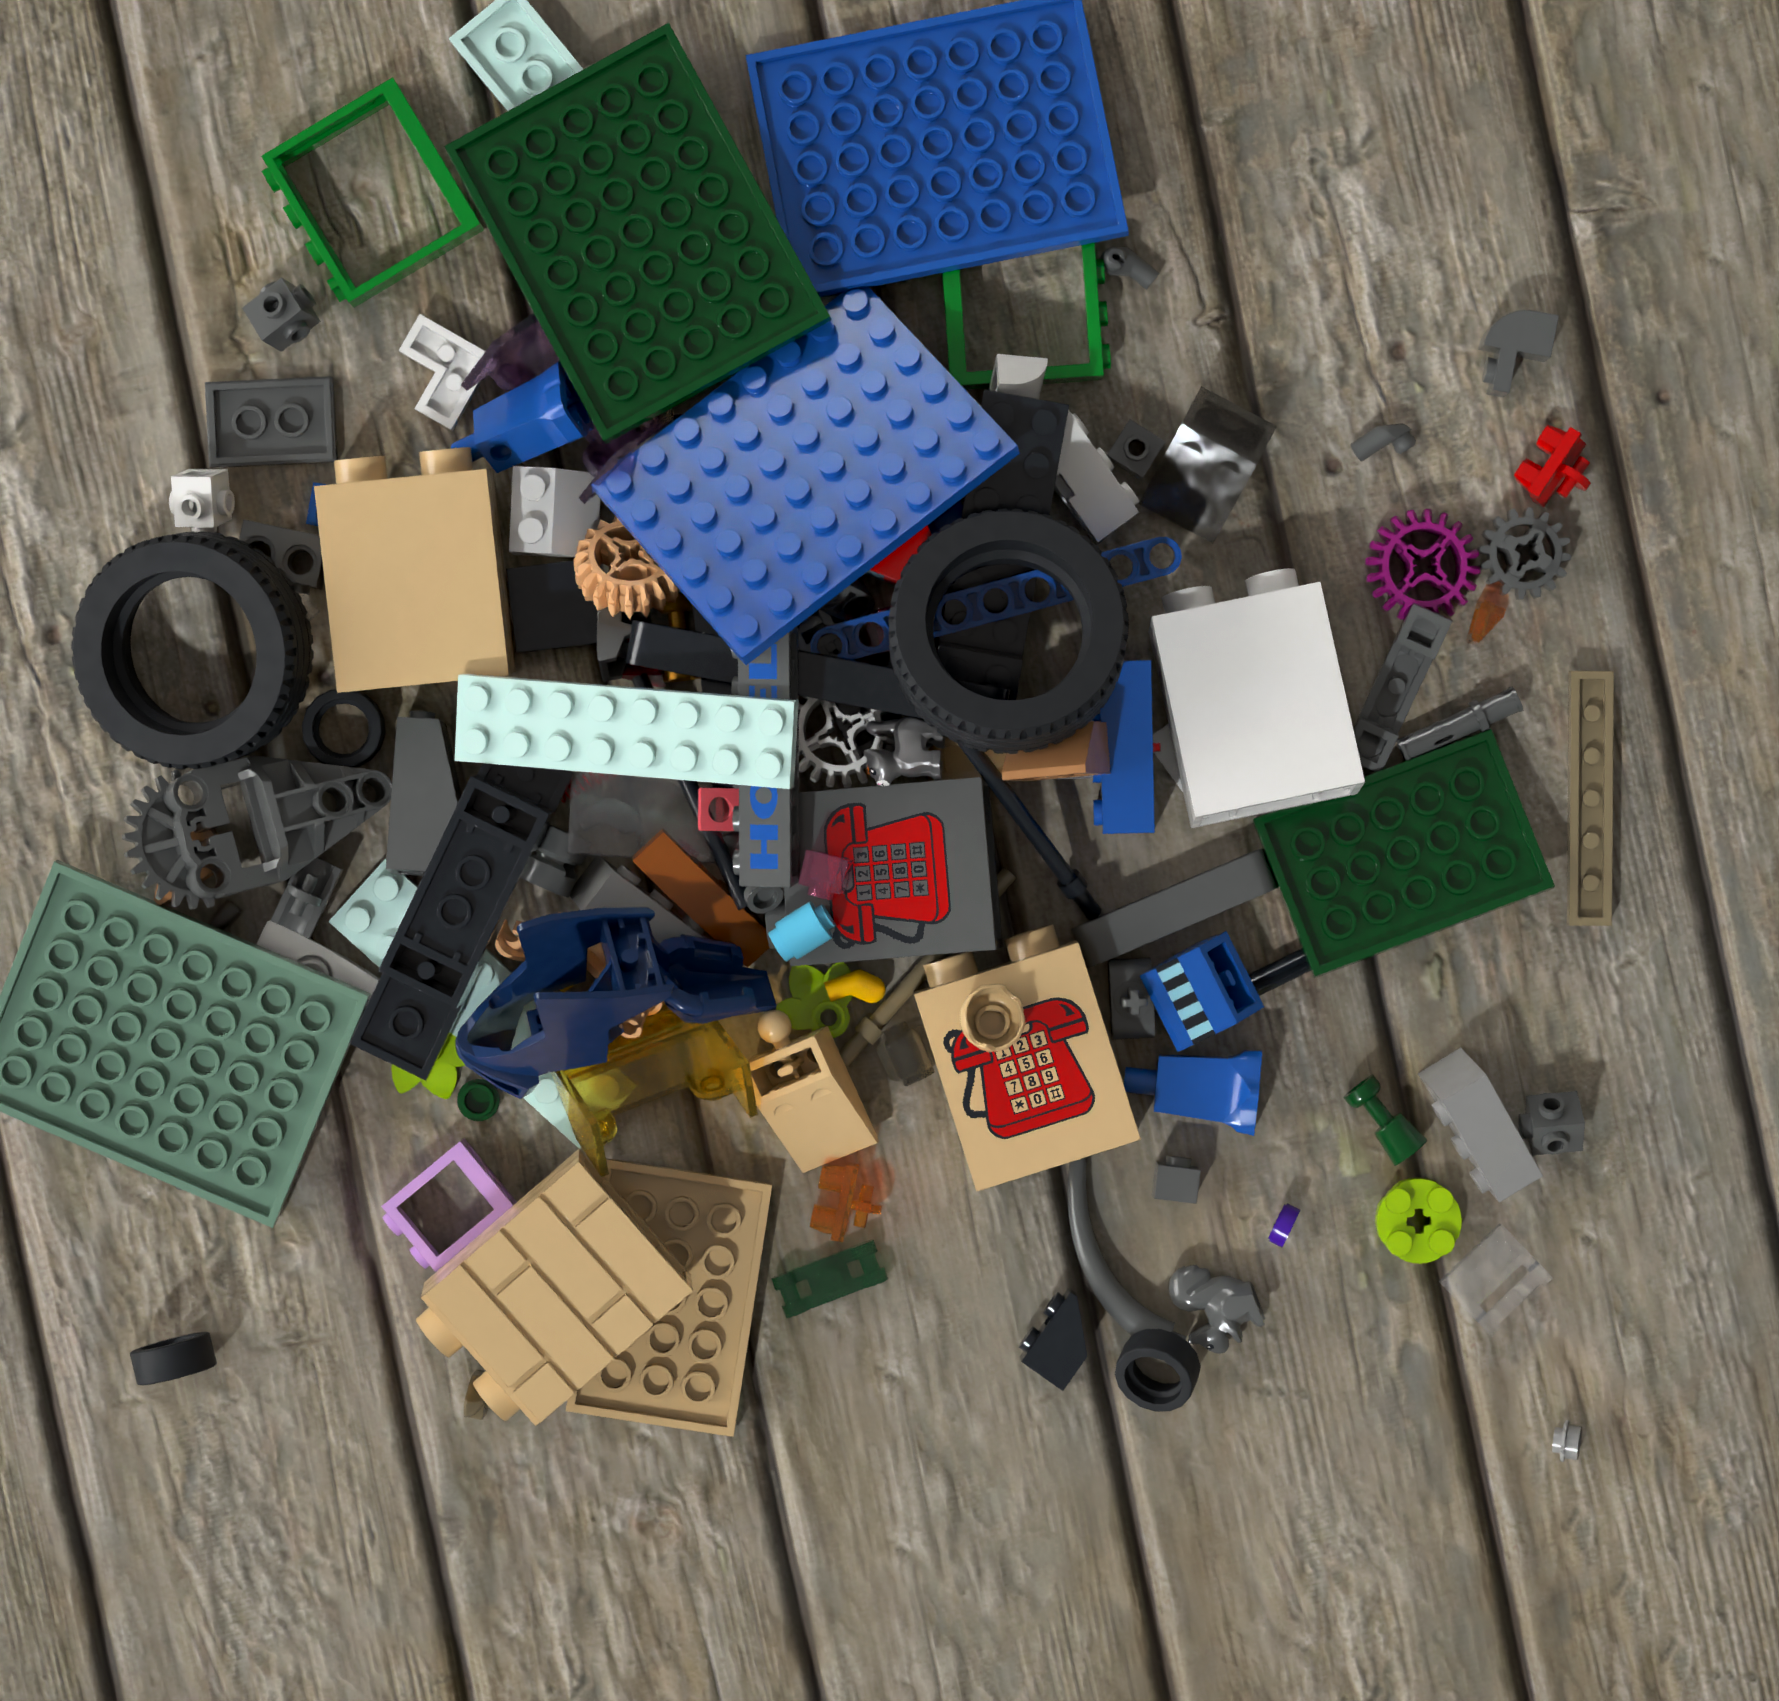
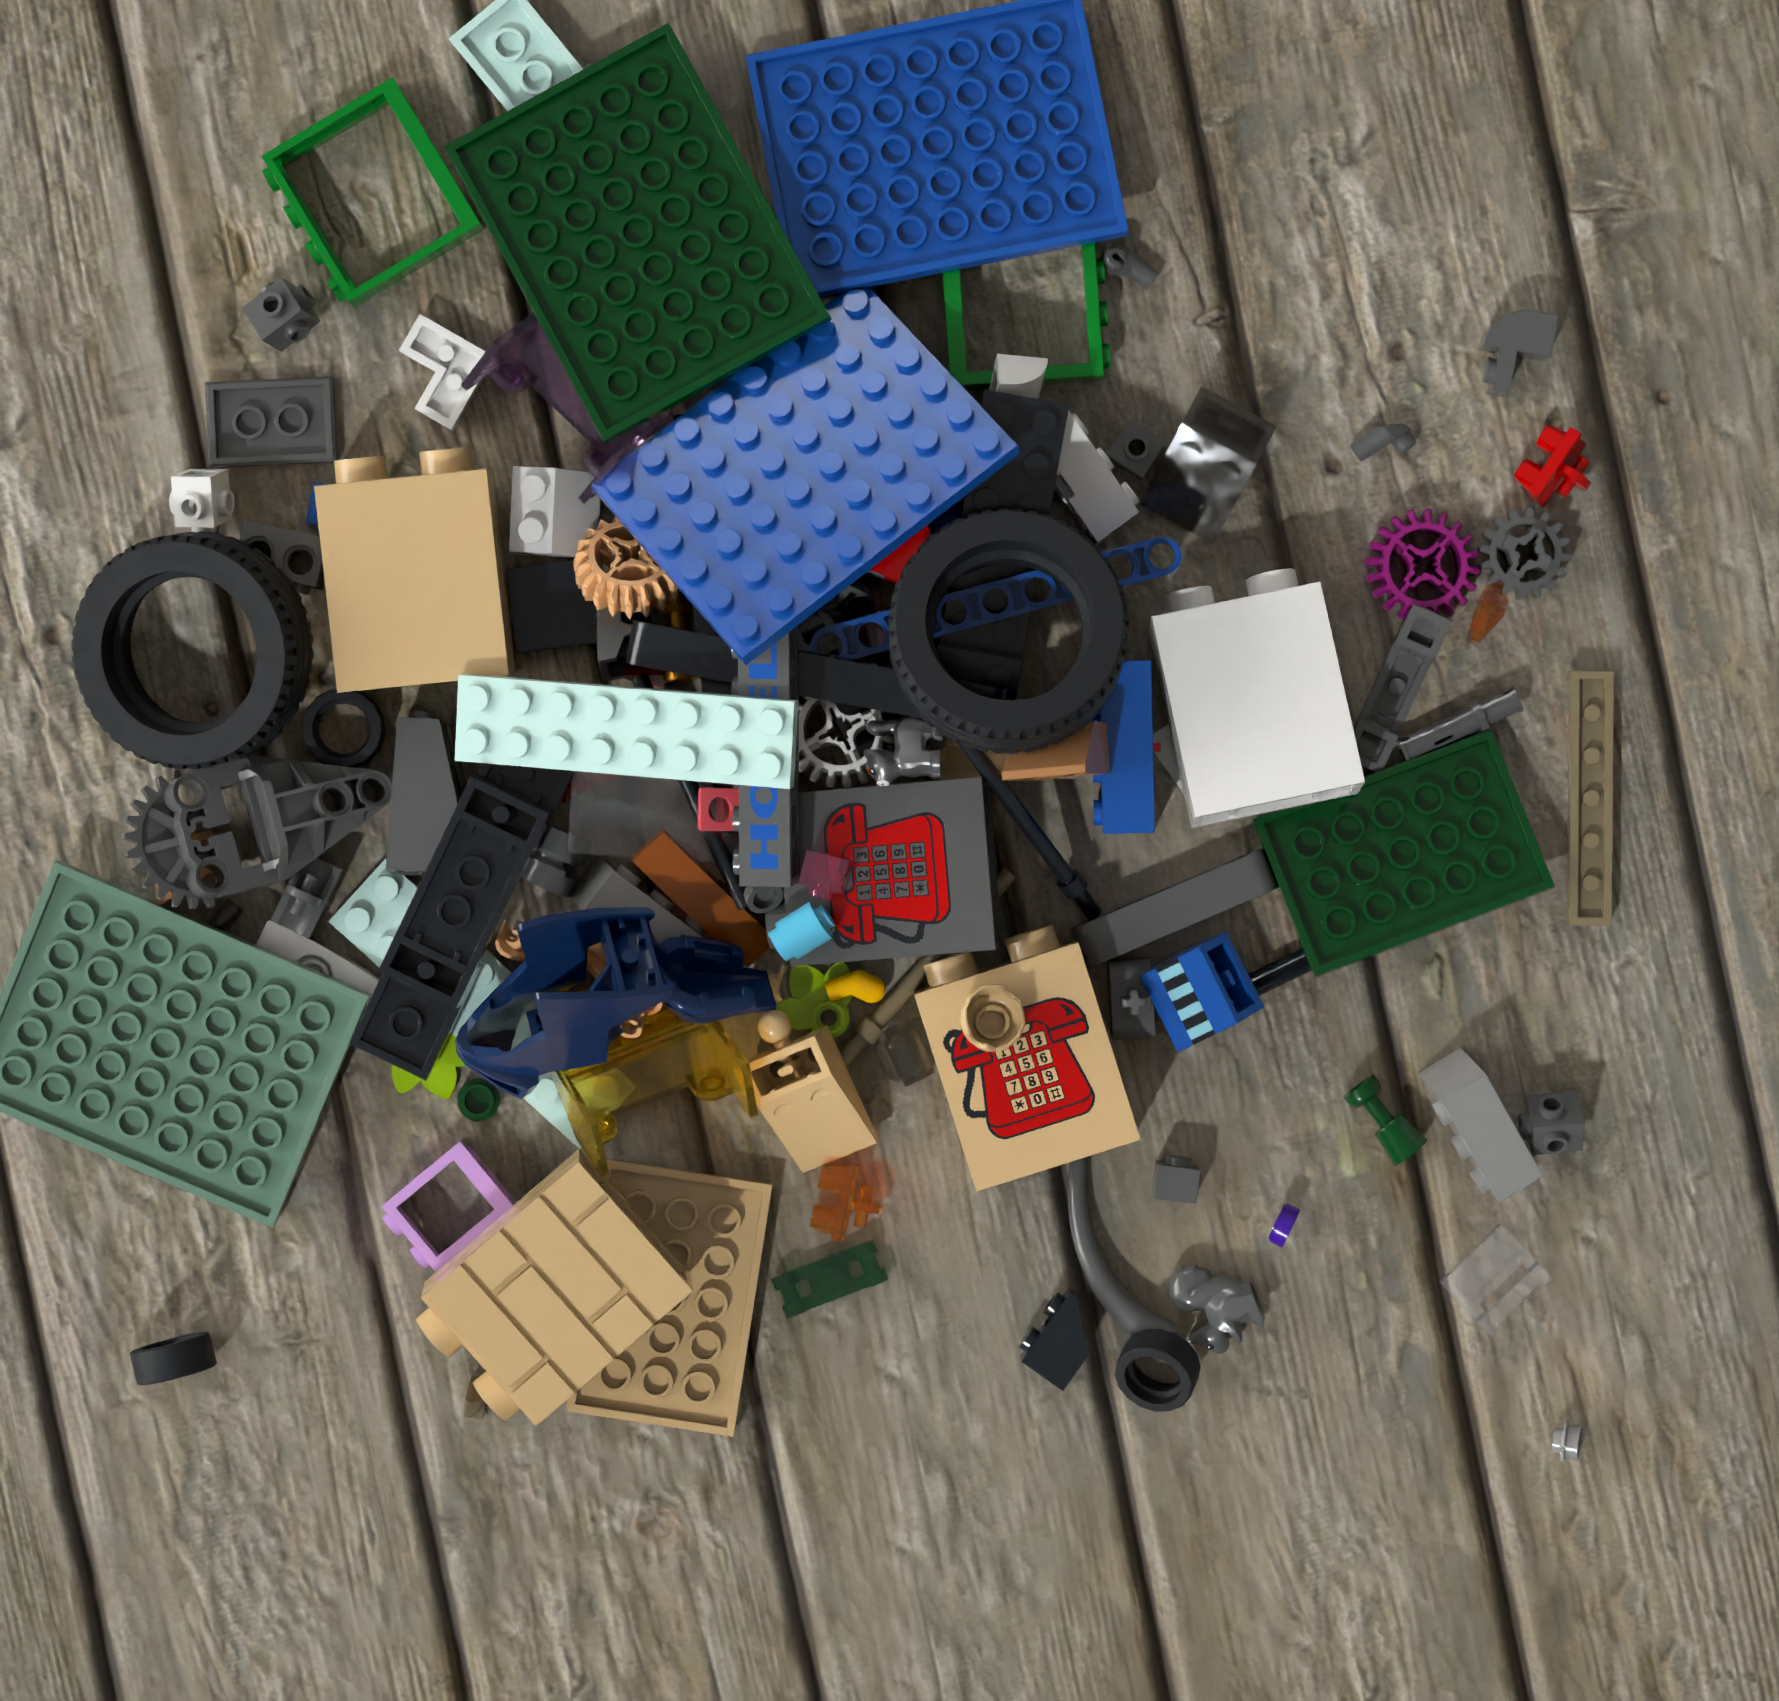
(528, 421): blue piece -> none
(1203, 1087): blue piece -> none
(1437, 1236): lime plate -> none

